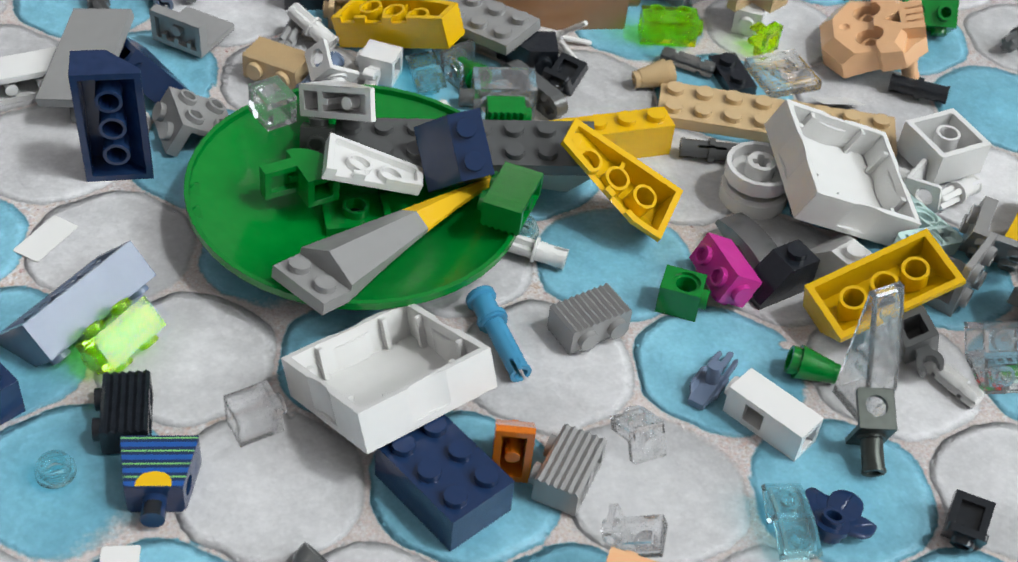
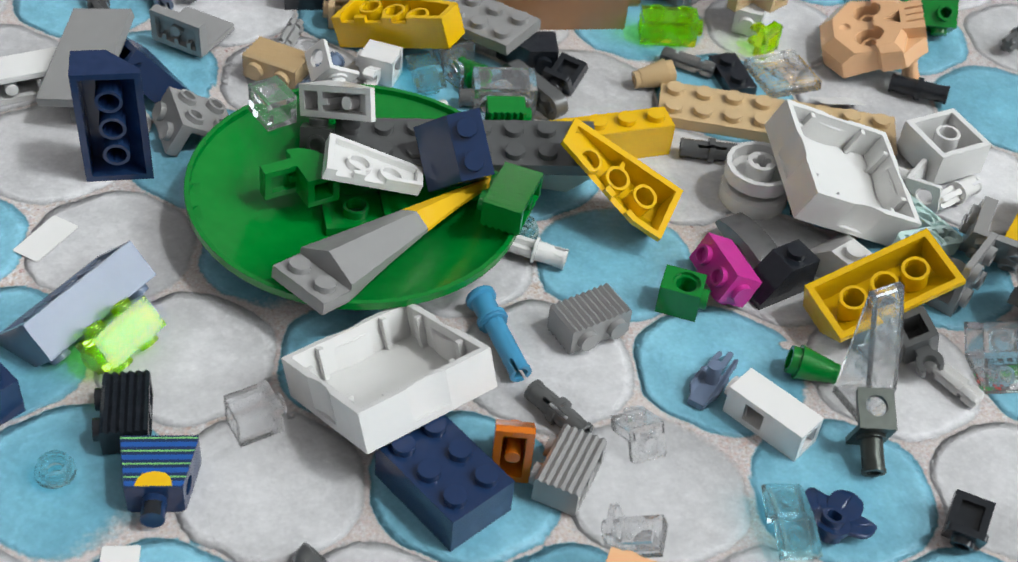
(311, 25): white axle -> none
(543, 396): none -> dark grey pin
(562, 36): white plant -> none

